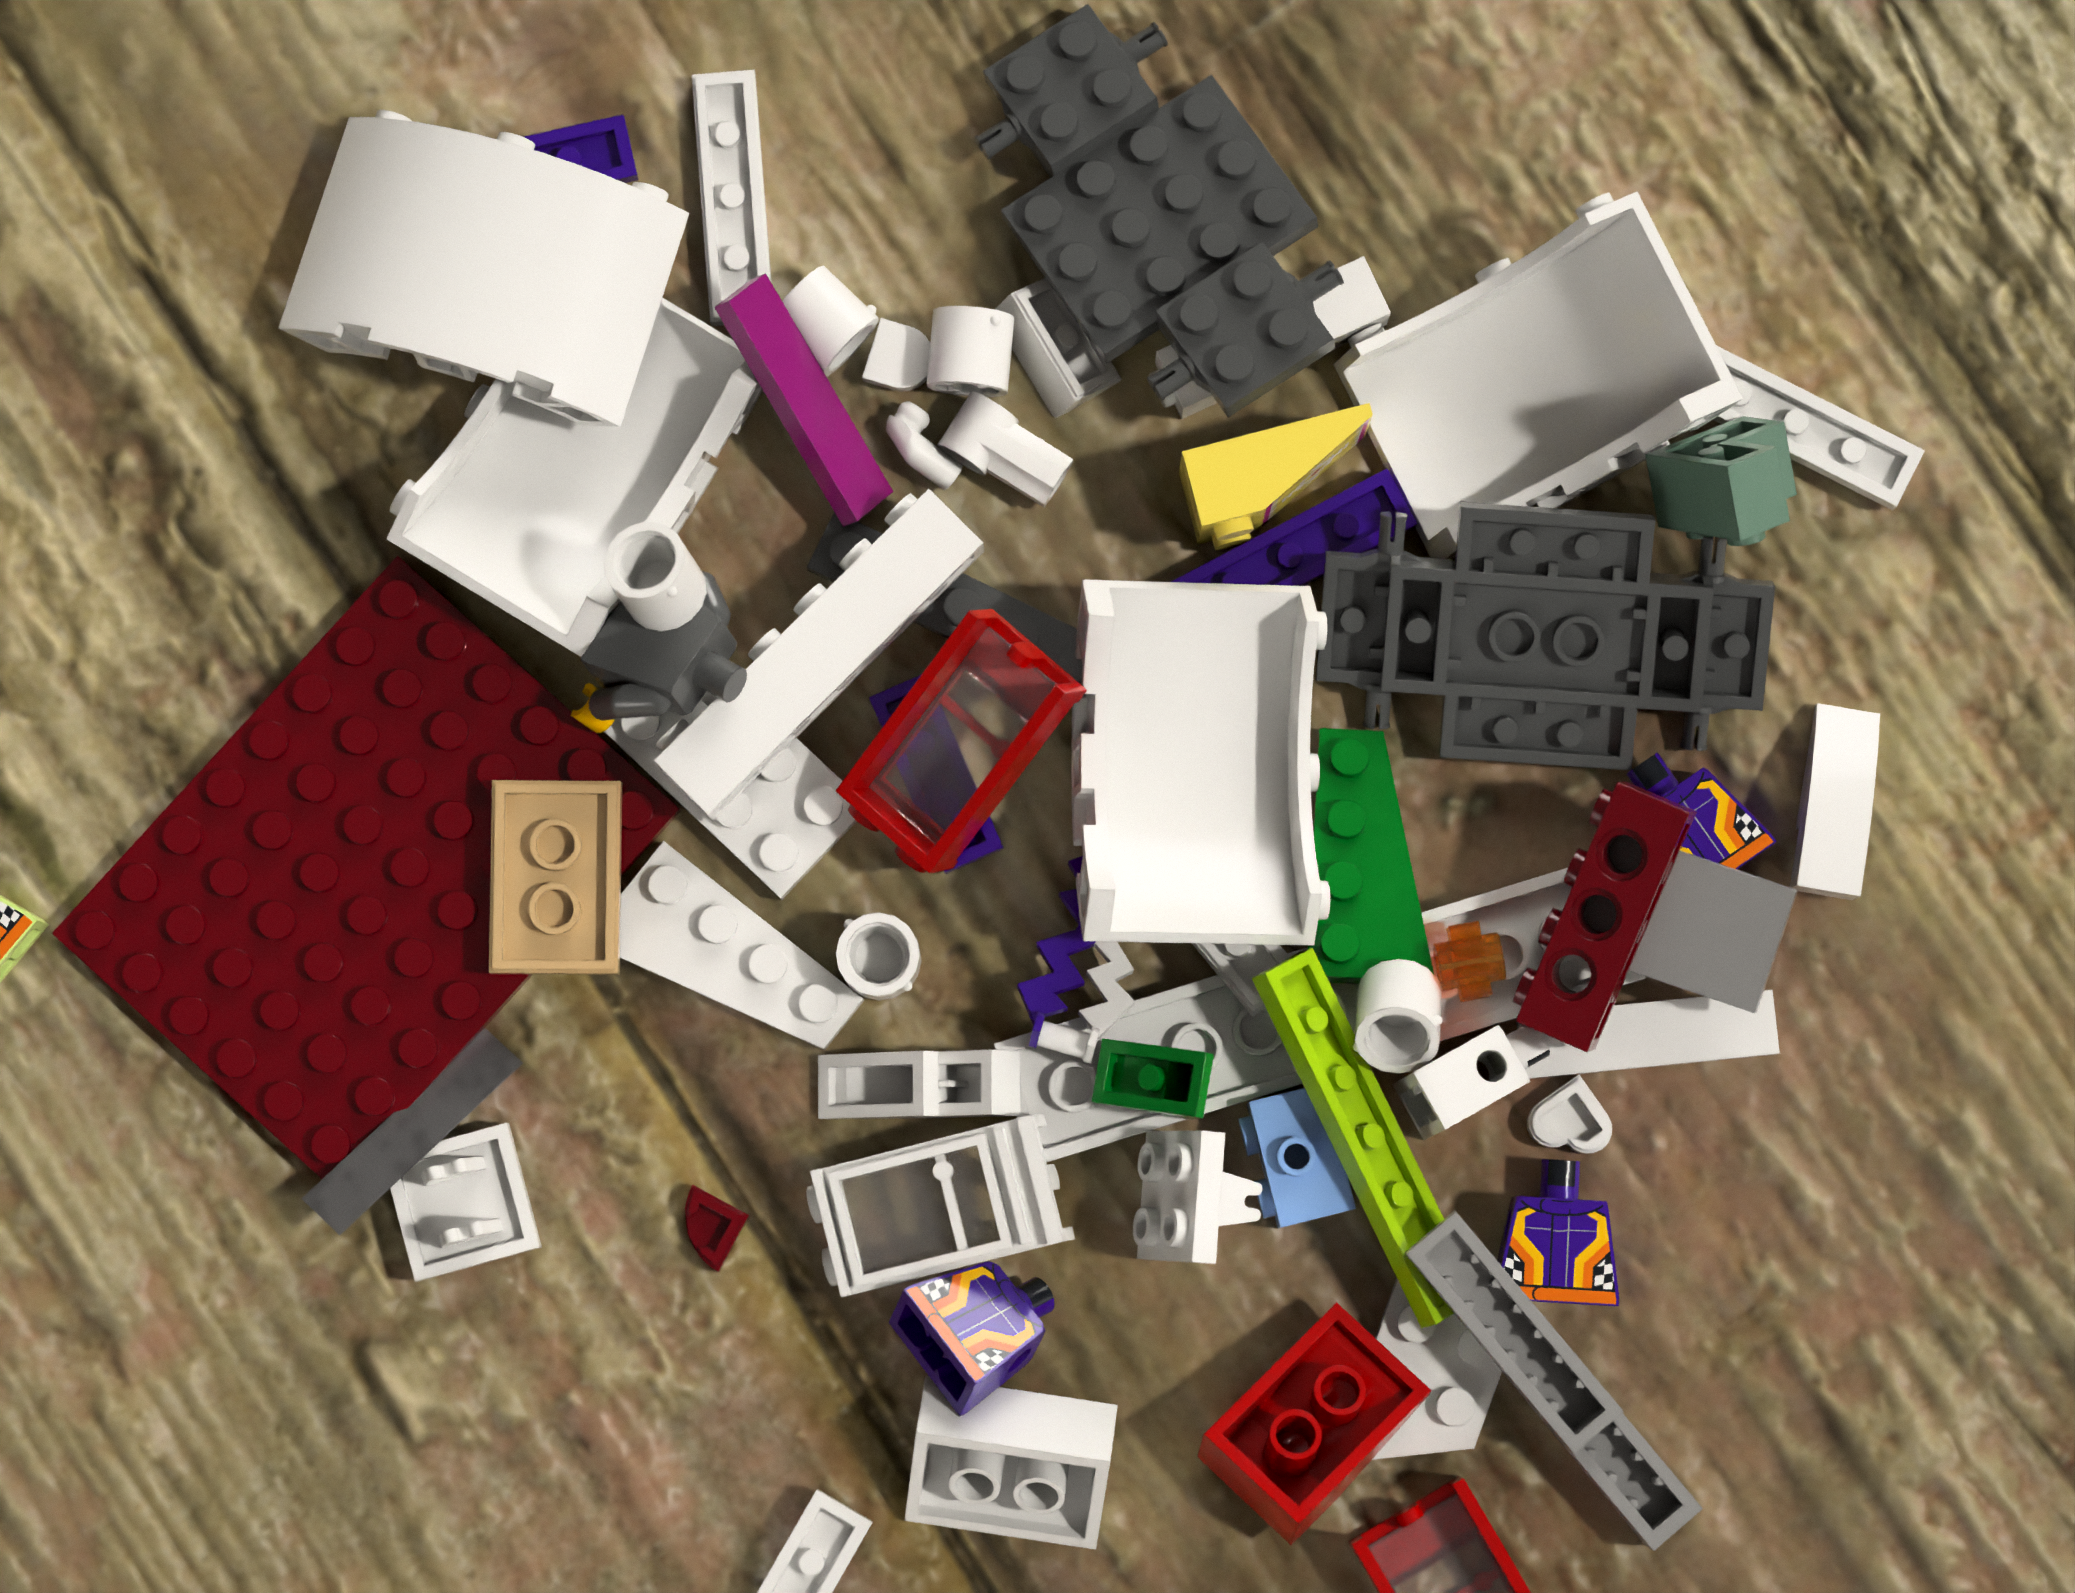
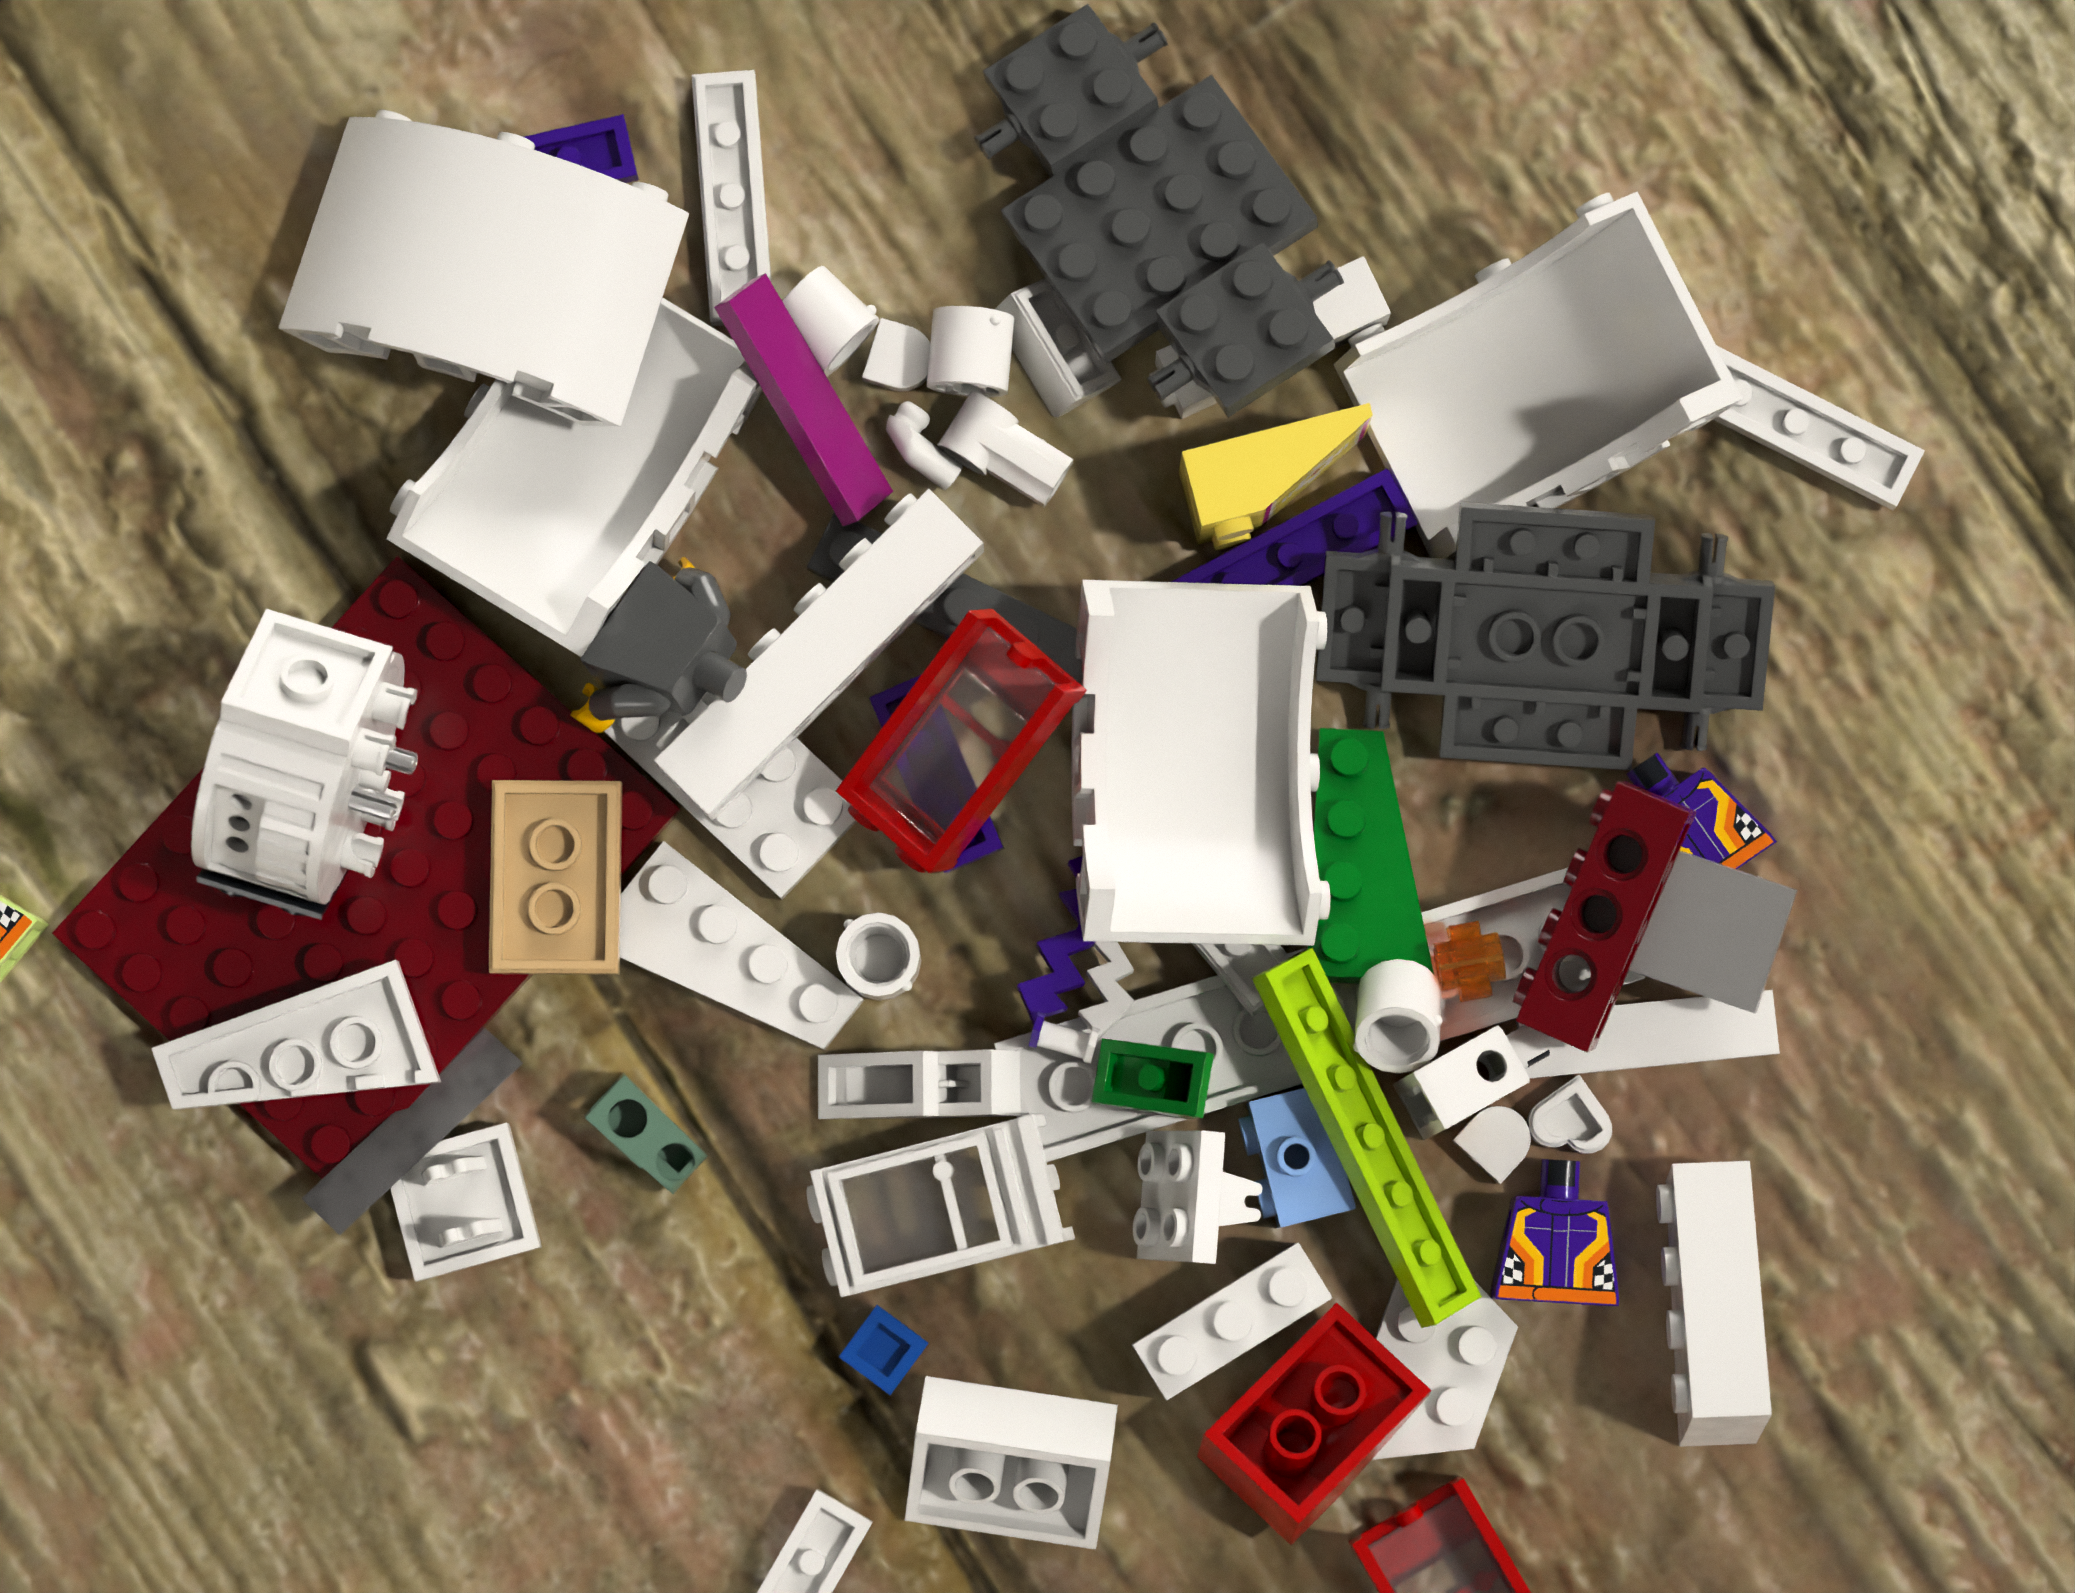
(301, 766): none -> white piece
(317, 1043): none -> white wing
(645, 1134): none -> sand green leg
(655, 576): white piece -> none
(712, 1226): dark red tile -> none
(883, 1349): none -> blue plate
(972, 1329): dark purple torso -> none
(1231, 1321): none -> white brick
(1495, 1141): none -> white tile
(1553, 1381): light grey slope -> none
(1716, 1304): none -> white wedge
(1724, 481): sand green brick -> none
(1836, 802): white slope -> none

